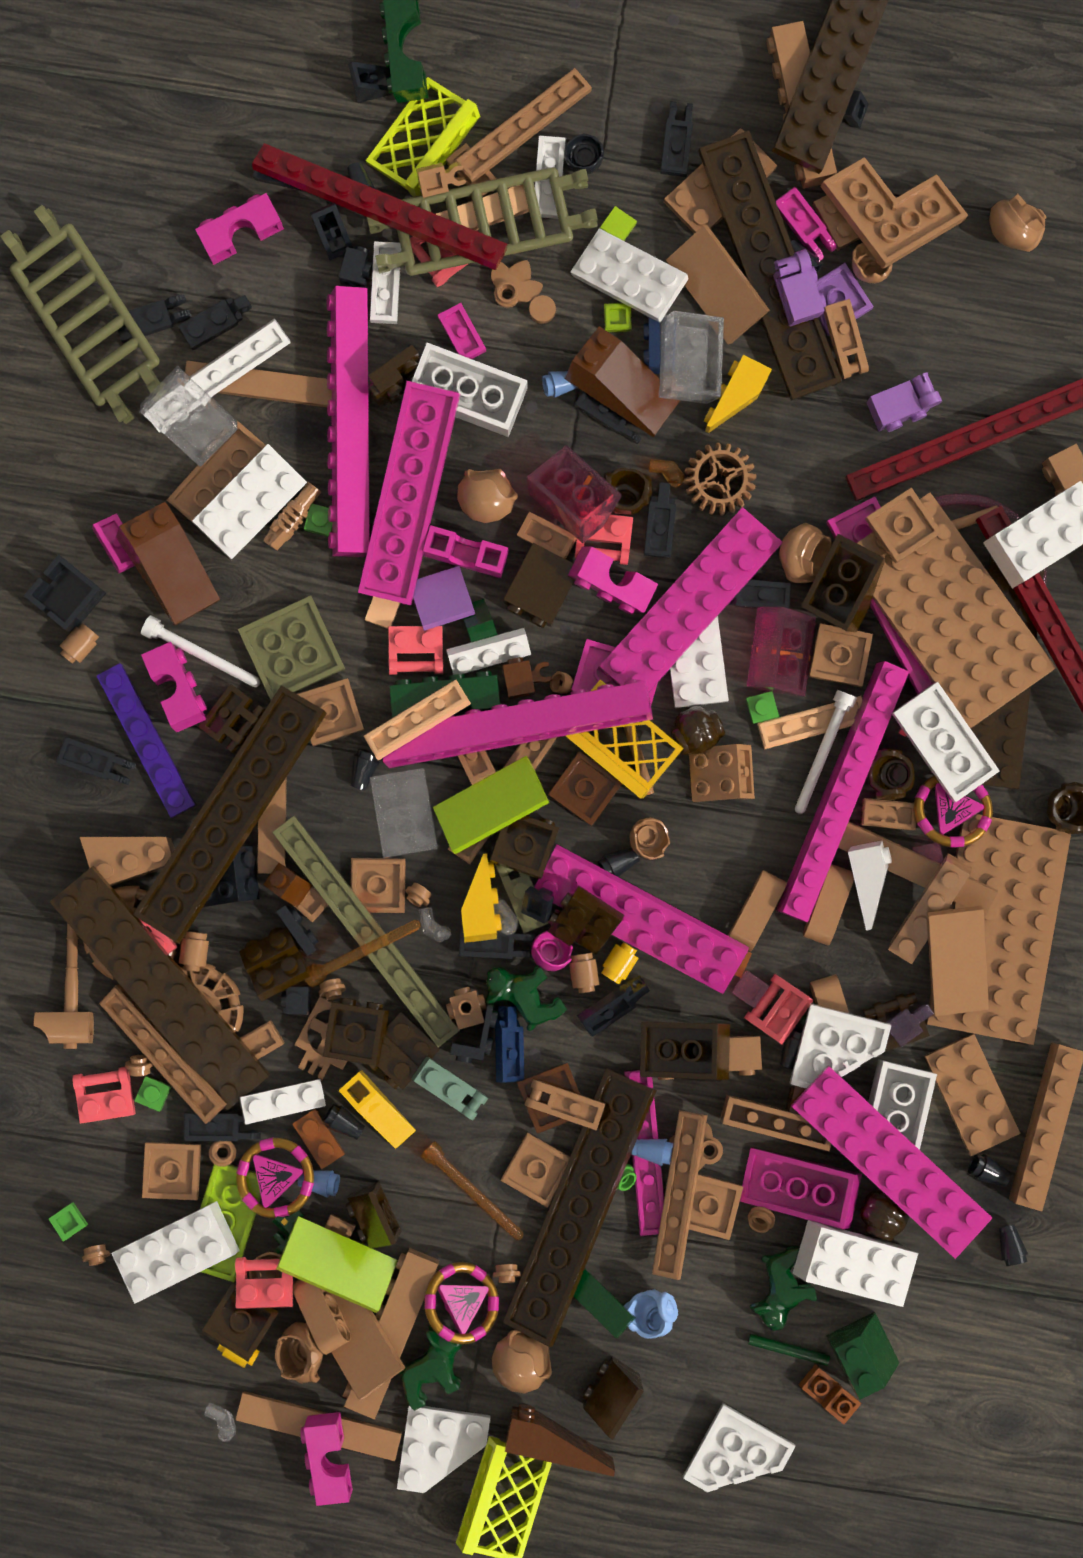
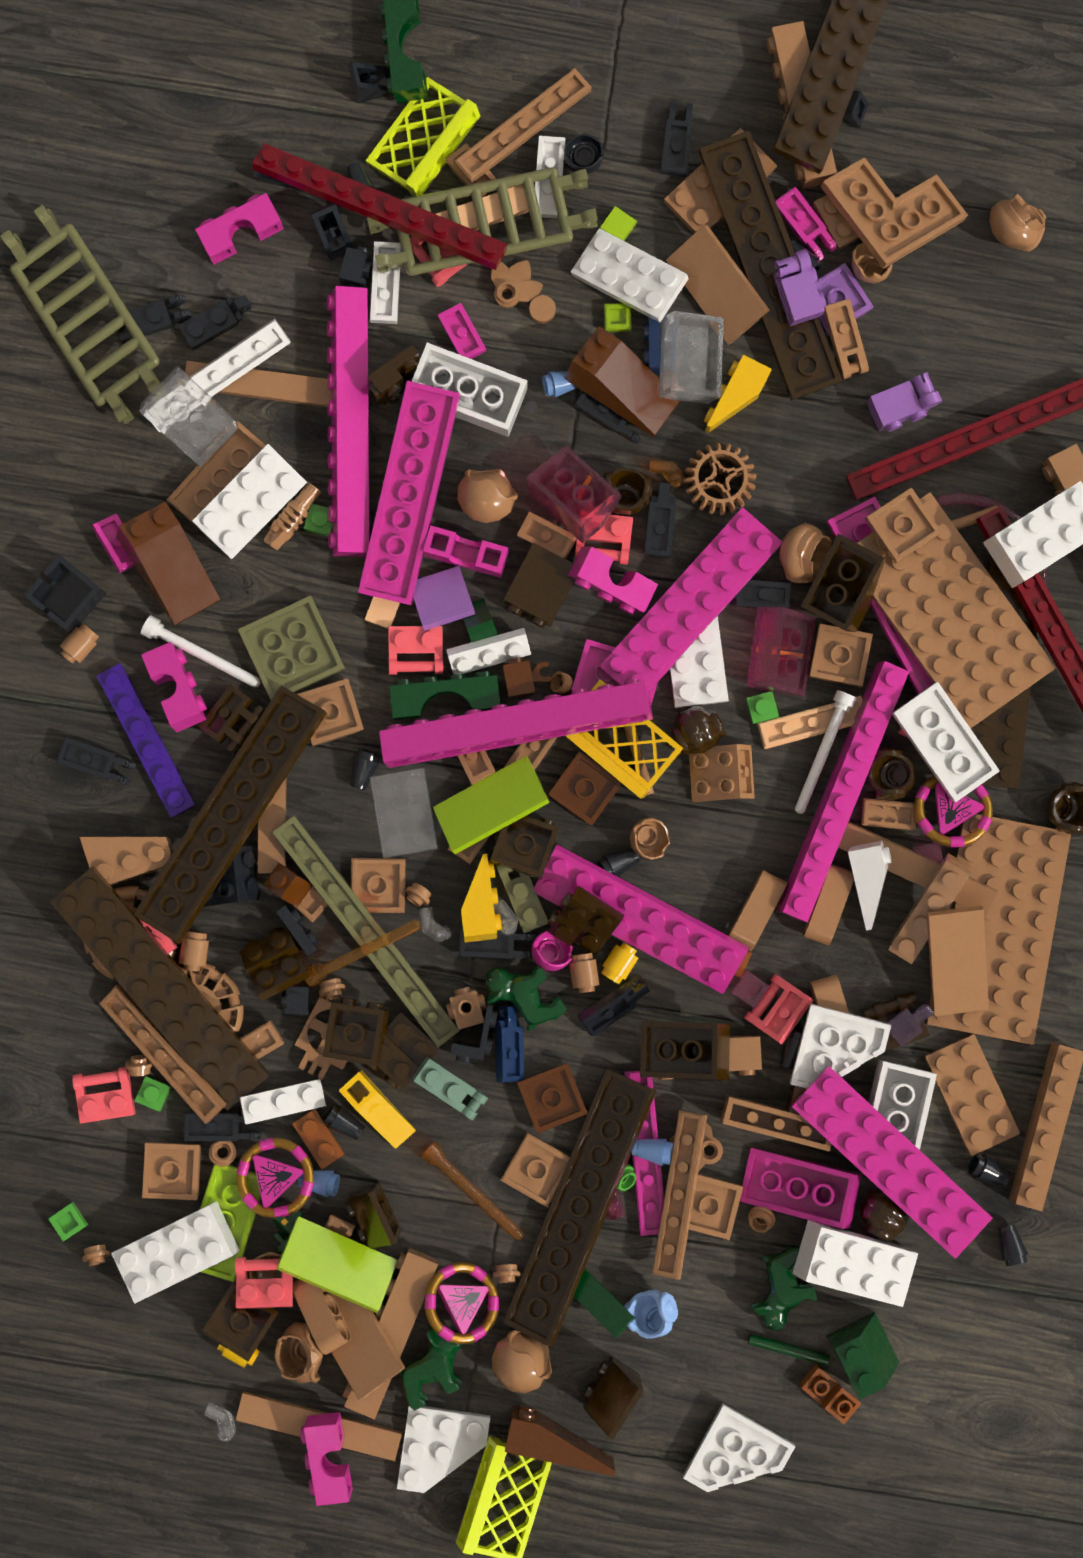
(68, 1026): medium nougat piece -> none
(417, 719): light nougat tile -> none
(434, 178): medium nougat plate -> none
(538, 904): black tile -> none
(566, 1104): medium nougat plate -> none
(616, 1208): none -> clear pink plate

